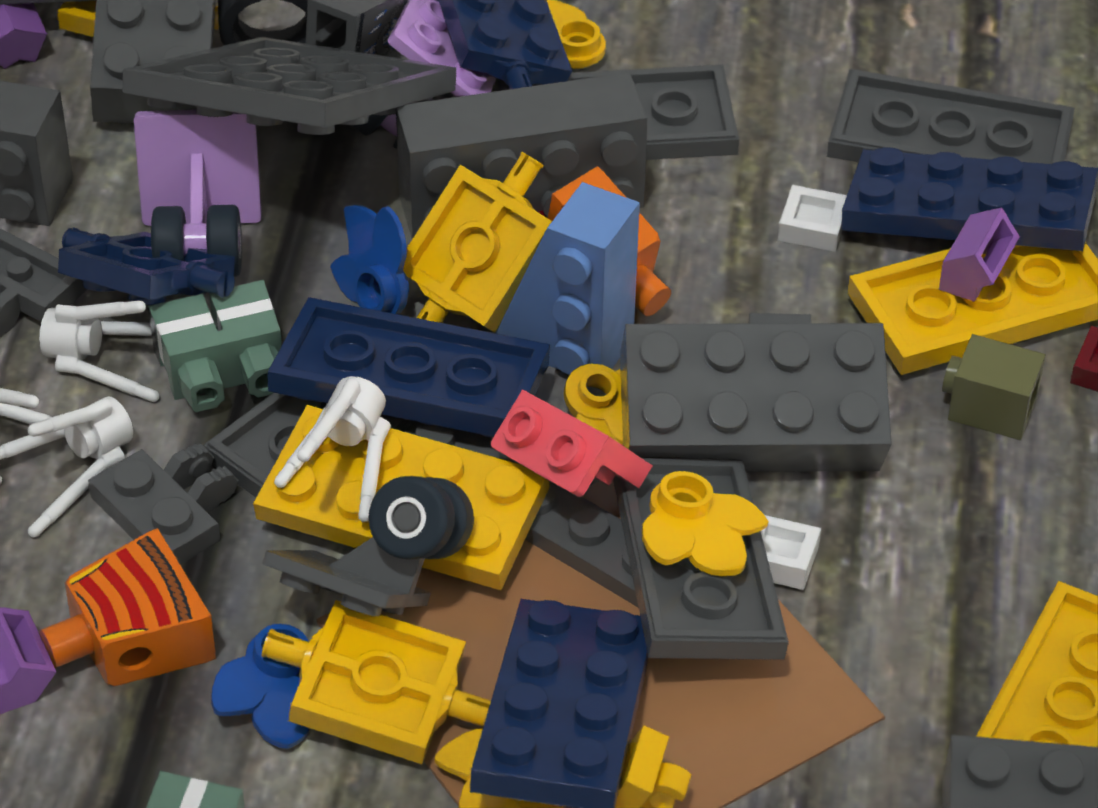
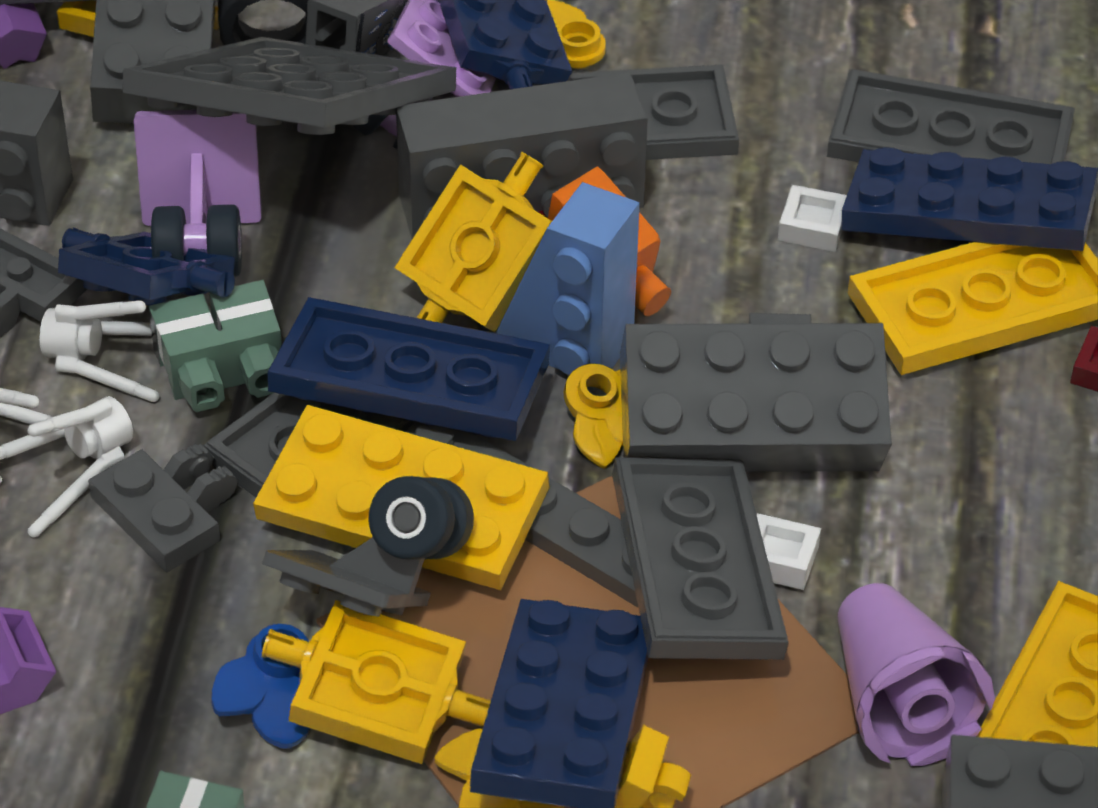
(133, 615): orange torso -> none
(347, 419): white plant -> none
(375, 262): blue plate -> none
(564, 447): coral bracket -> none
(699, 525): yellow plate -> none
(908, 677): none -> lavender cone
(963, 268): medium lavender piece -> none
(994, 386): olive brick -> none

